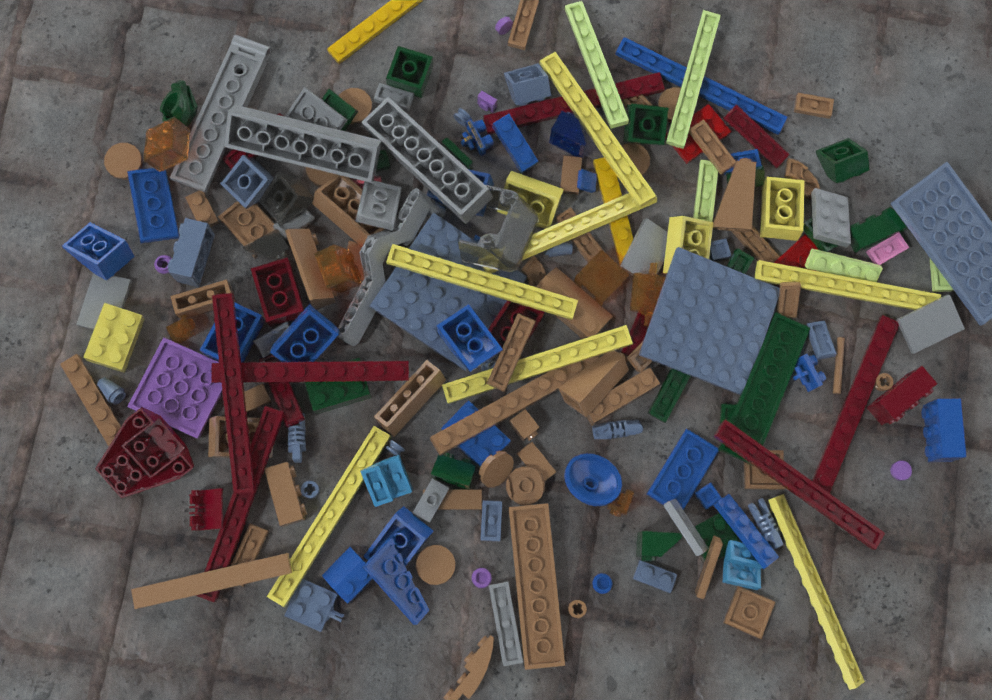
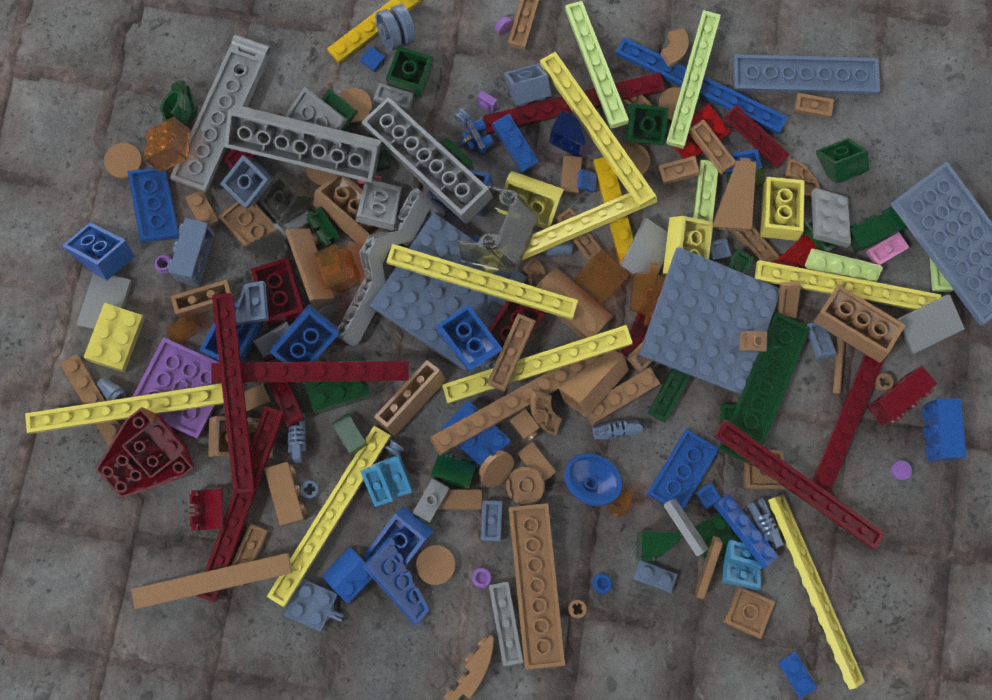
(123, 408): none -> light yellow plate
(253, 304): none -> sand blue wing
(327, 234): none -> dark green hinge
(349, 434): none -> tile
(372, 59): none -> blue tile
(395, 27): none -> sand blue wheel
(543, 413): none -> medium nougat tile
(677, 47): none -> medium nougat tile
(679, 170): none -> medium nougat plate
(753, 341): none -> medium nougat brick
(797, 675): none -> blue plate
(806, 74): none -> sand blue plate
(807, 373): blue hips -> none
(859, 323): none -> medium nougat slope

